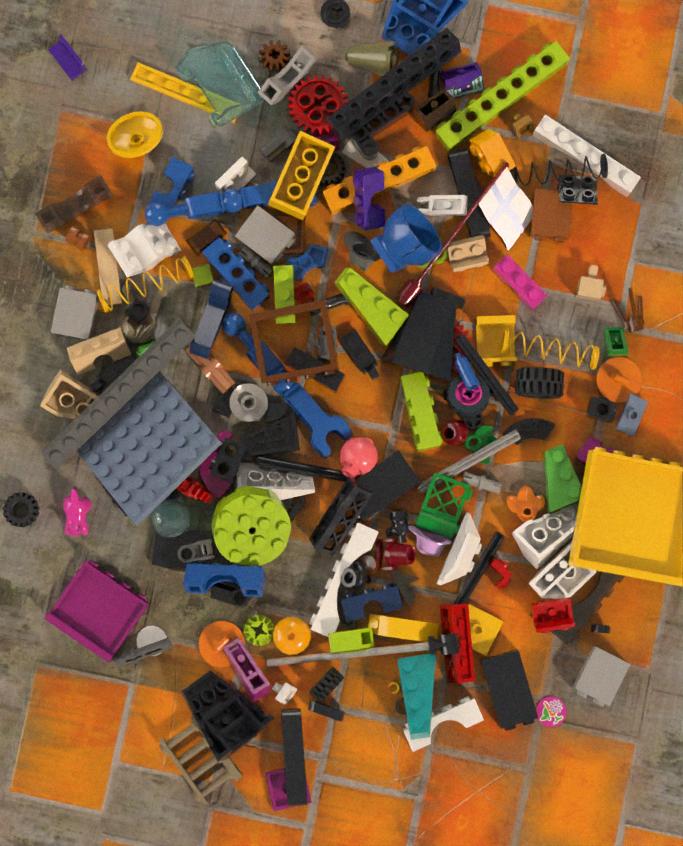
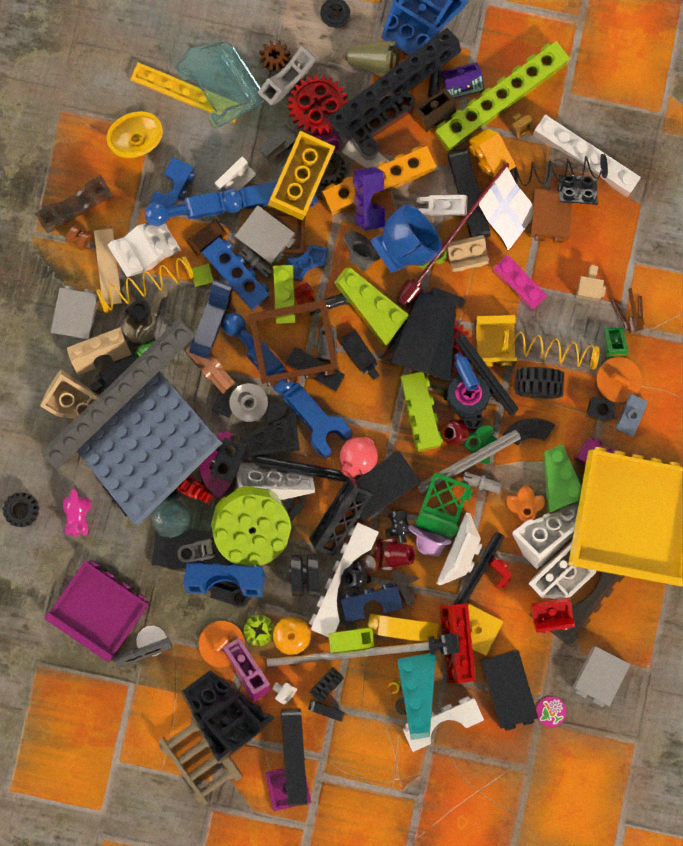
(67, 58): dark purple panel -> none
(303, 575): none -> black wheel
(600, 628): black tile -> none

